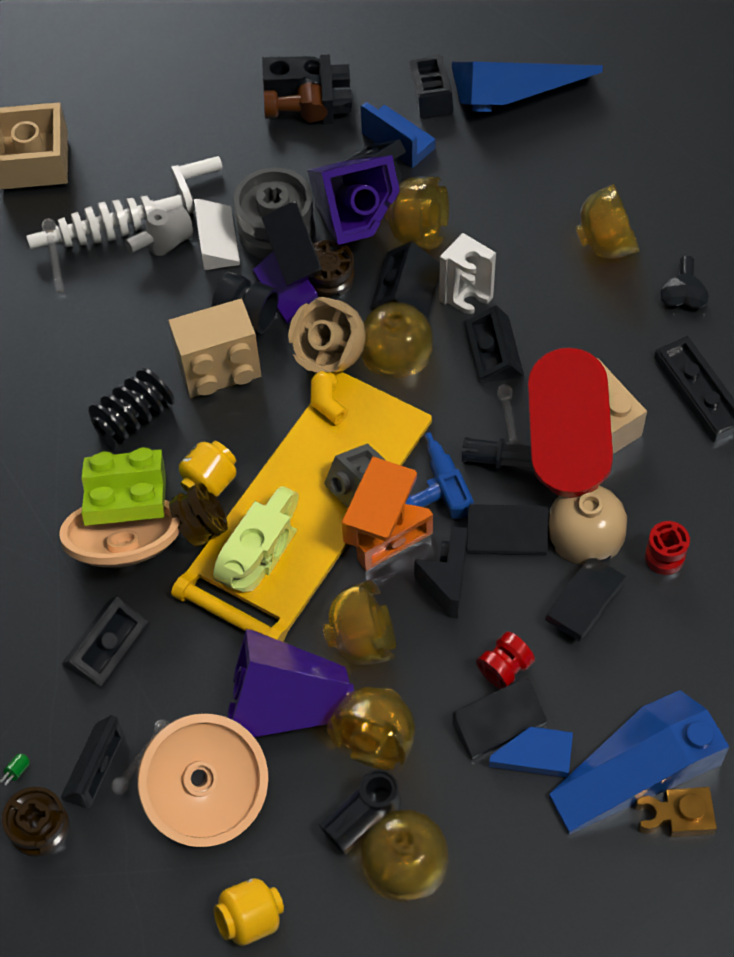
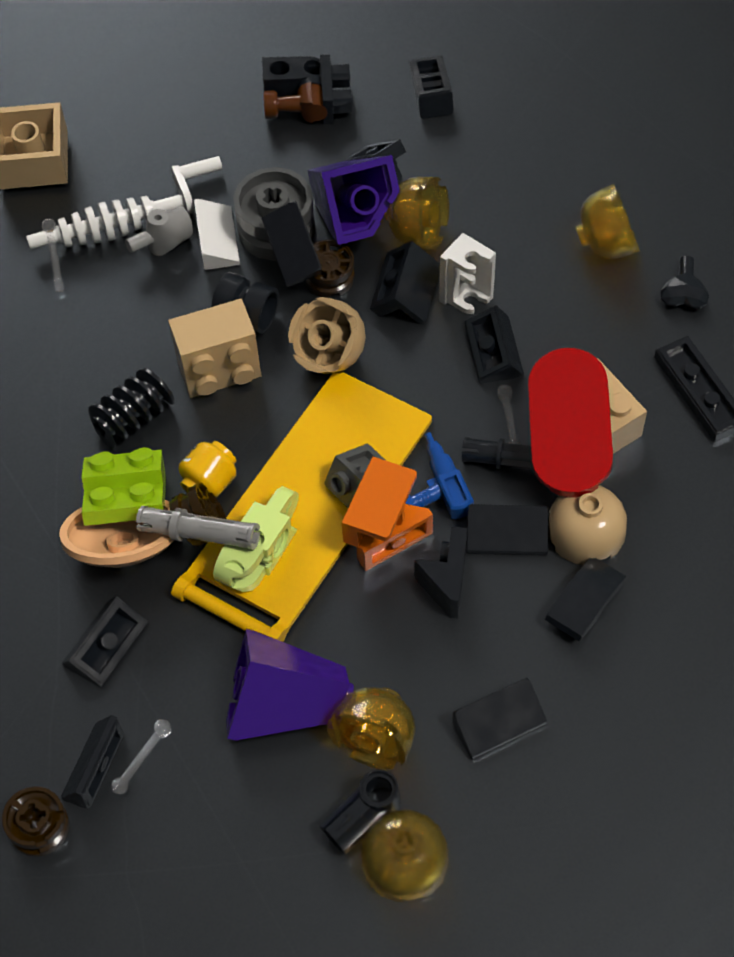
(15, 768): green piece -> none
(181, 525): none -> light grey pin
(232, 784): light nougat dish -> none
(248, 912): yellow head -> none
(290, 297): dark purple slope -> none
(322, 397): yellow arm -> none
(360, 626): clear yellow cylinder -> none
(388, 125): blue panel -> none
(397, 340): clear yellow cylinder -> none
(505, 82): blue wedge -> none
(505, 660): red wheel -> none
(536, 752): blue tile -> none
(644, 757): blue wedge -> none
(668, 556): red wheel -> none
(684, 810): pearl gold plate -> none

